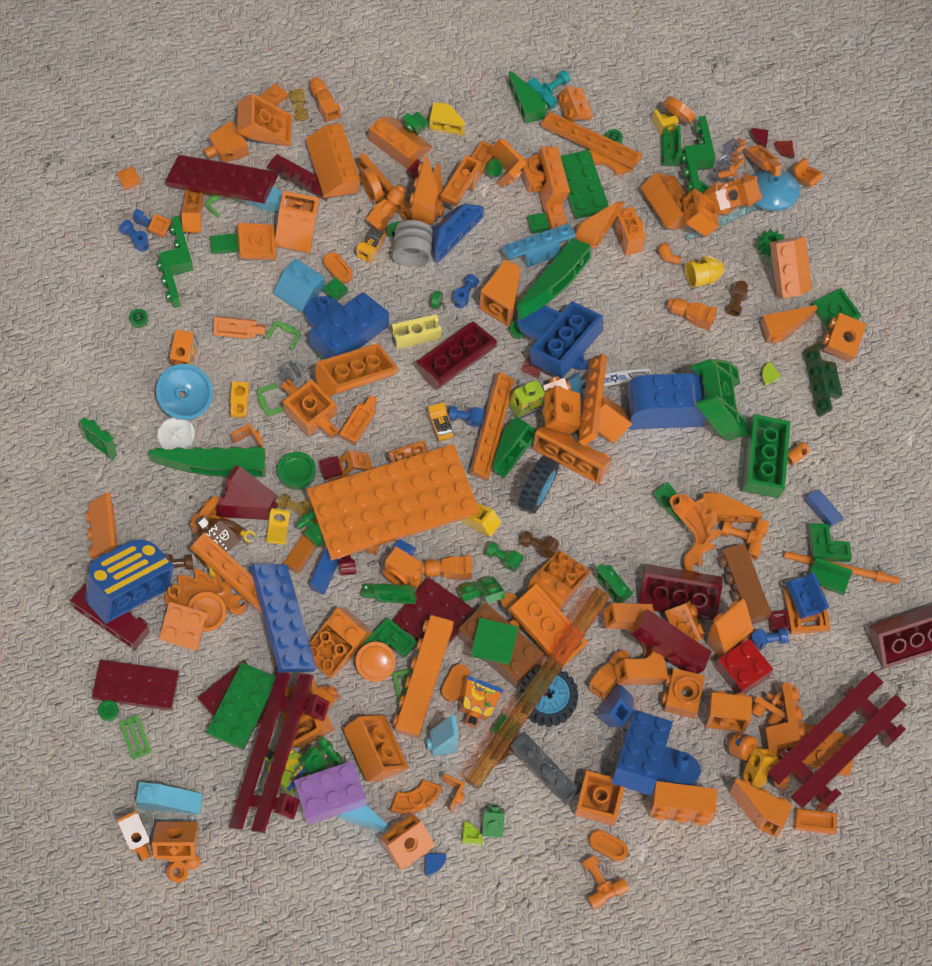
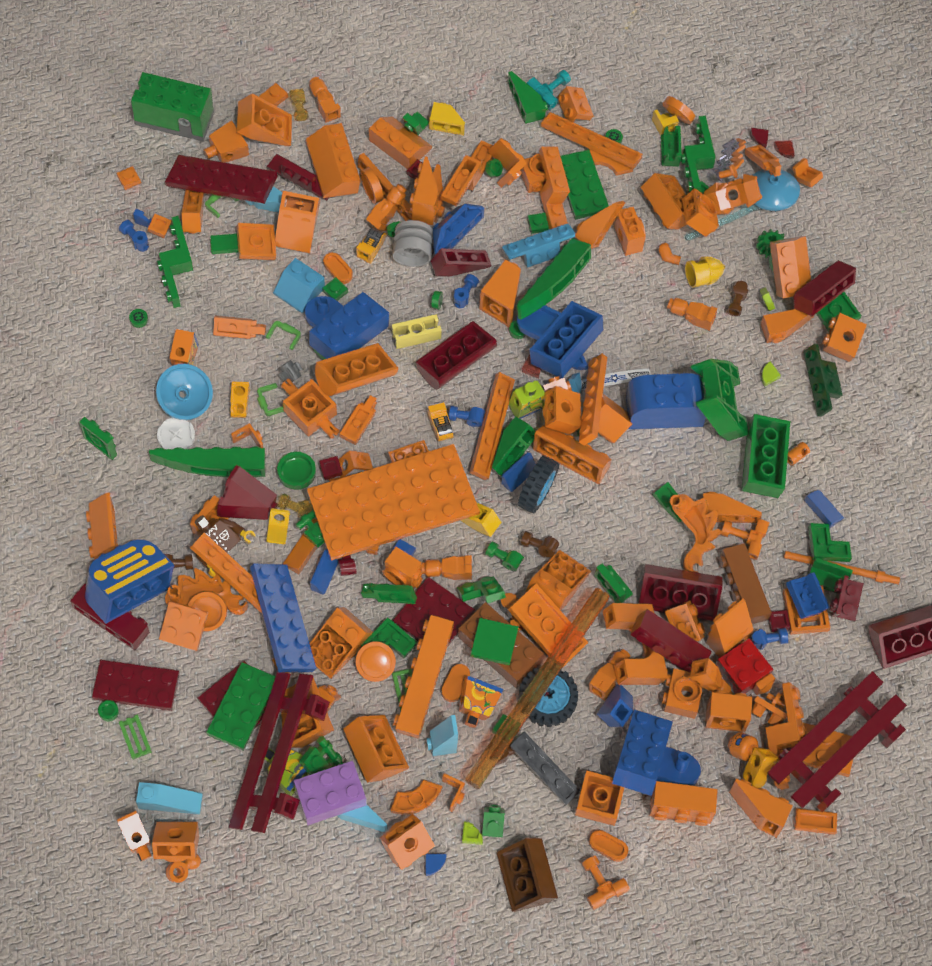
(172, 106): none -> green piece
(459, 261): none -> dark red slope
(518, 472): none -> blue slope
(527, 874): none -> reddish brown slope
(709, 676): none -> orange piece
(764, 684): none -> orange tile
(767, 299): none -> lime tile
(824, 288): none -> dark red brick
(847, 598): none -> dark red bracket

